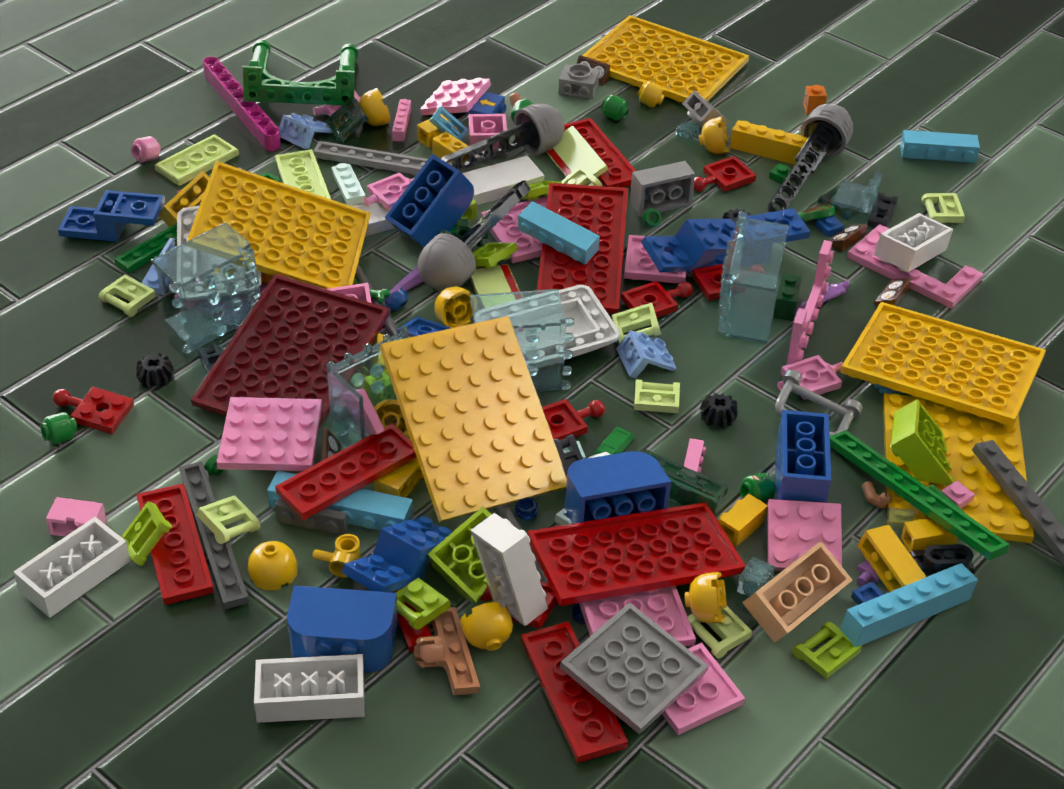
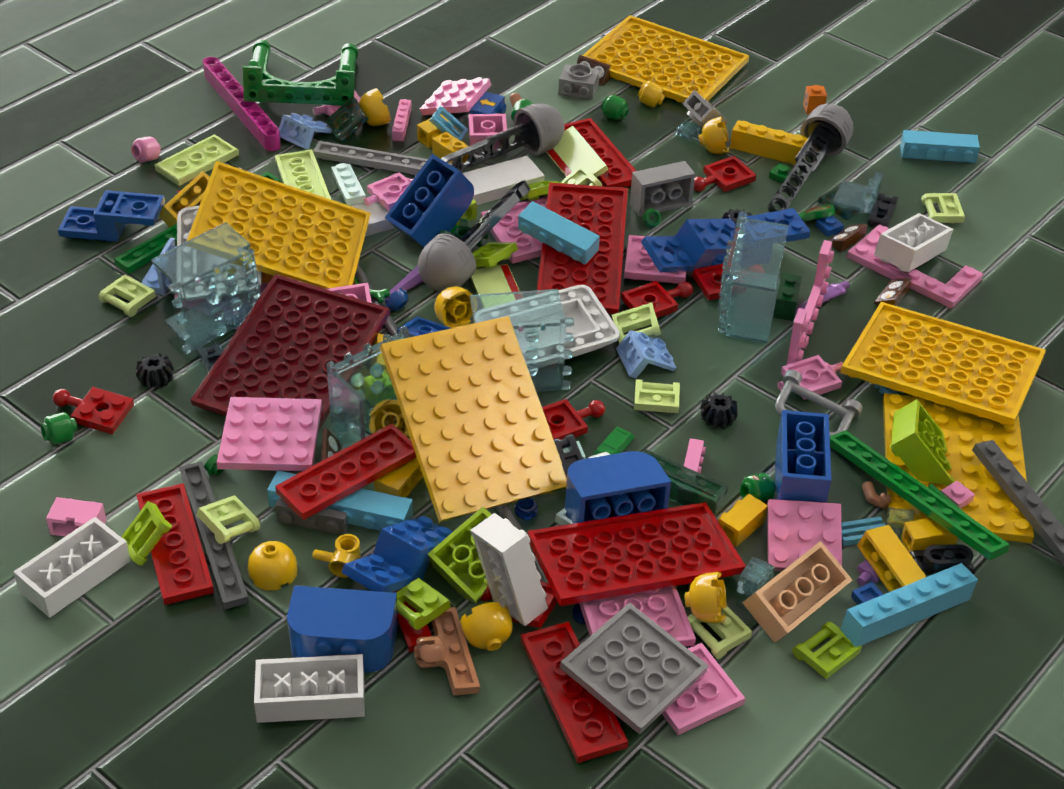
(371, 420): bright pink plate -> none
(858, 529): none -> medium azure tile

